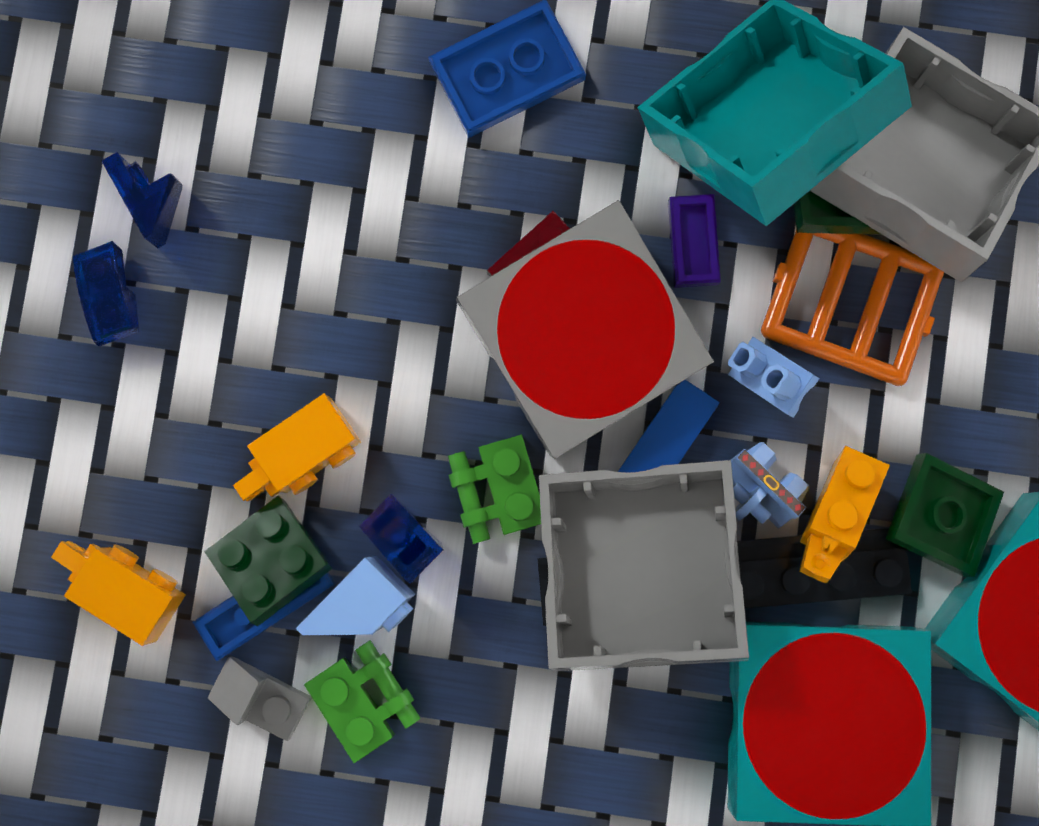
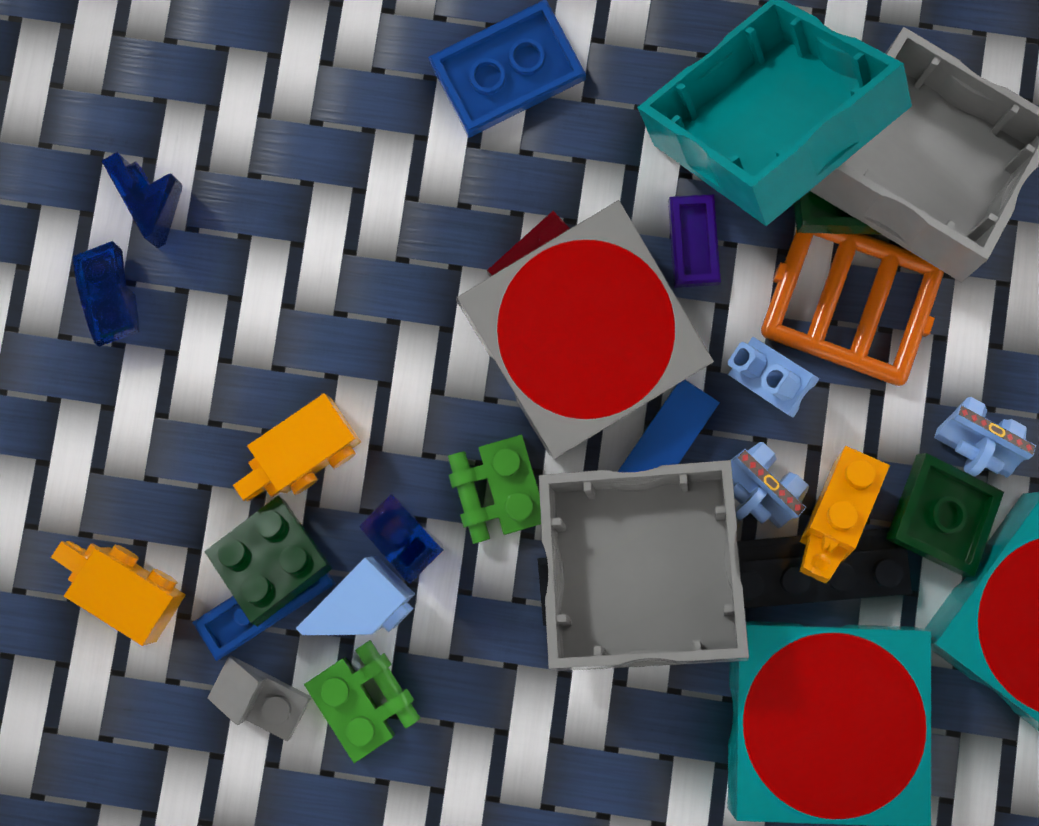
(983, 442): none -> light blue hips

